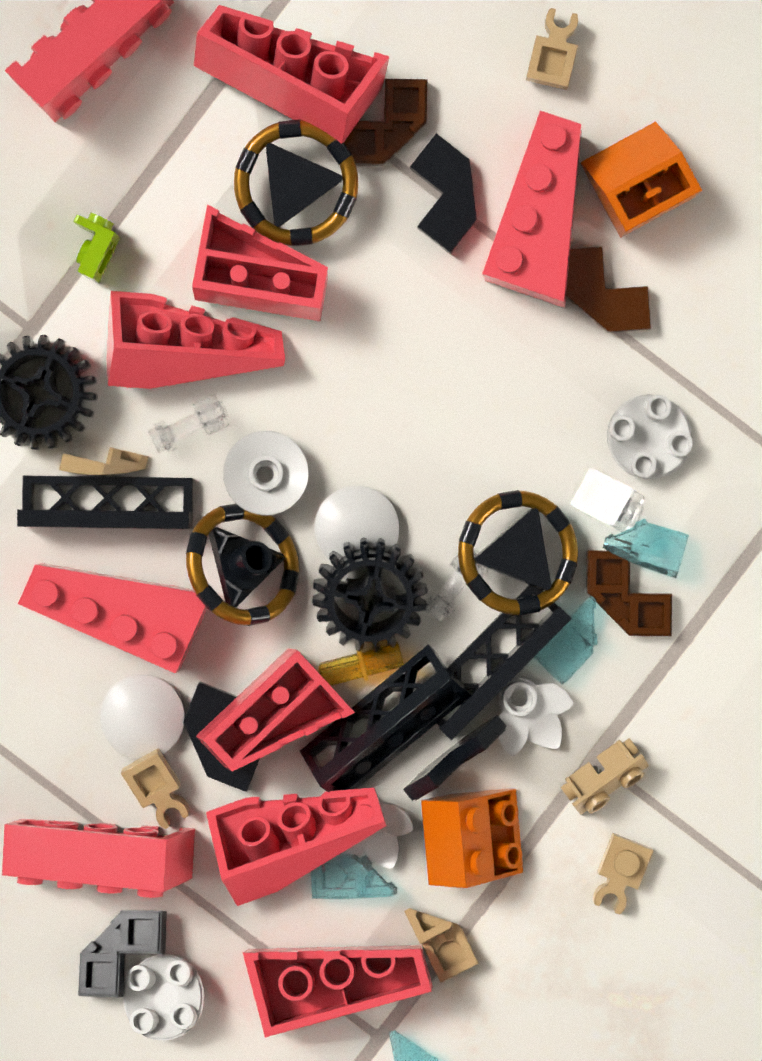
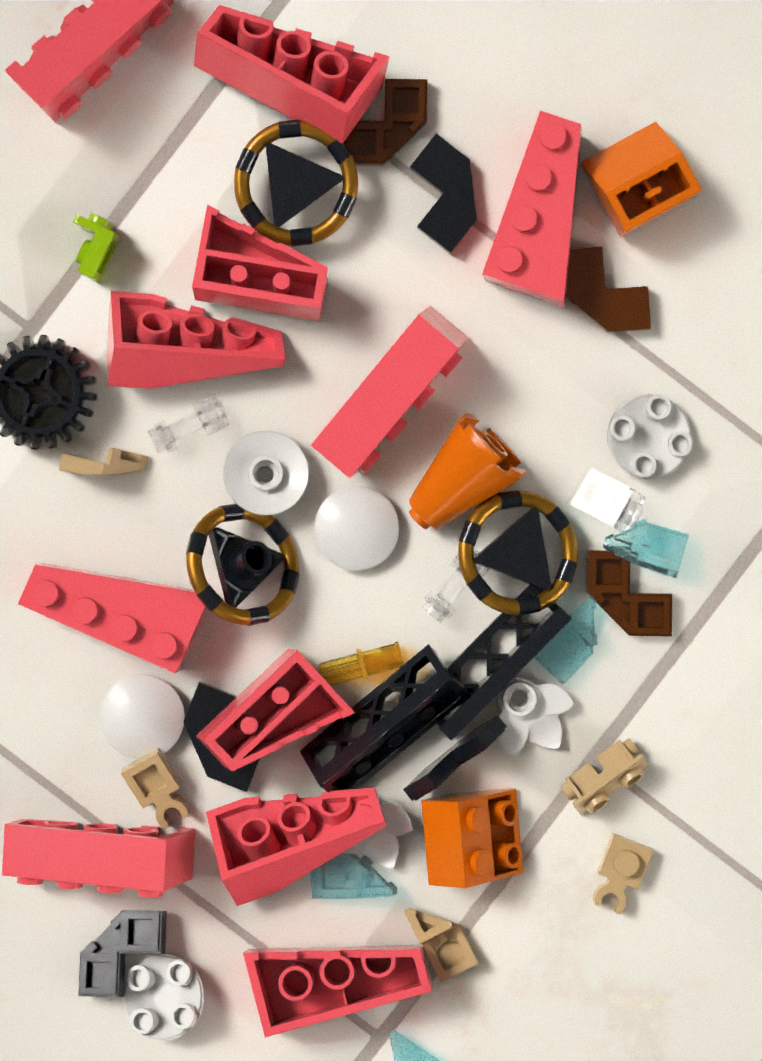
(102, 518): black fence -> none
(384, 600): black gear -> none
(389, 391): none -> coral wedge
(463, 475): none -> orange cone
(553, 56): tan plate -> none

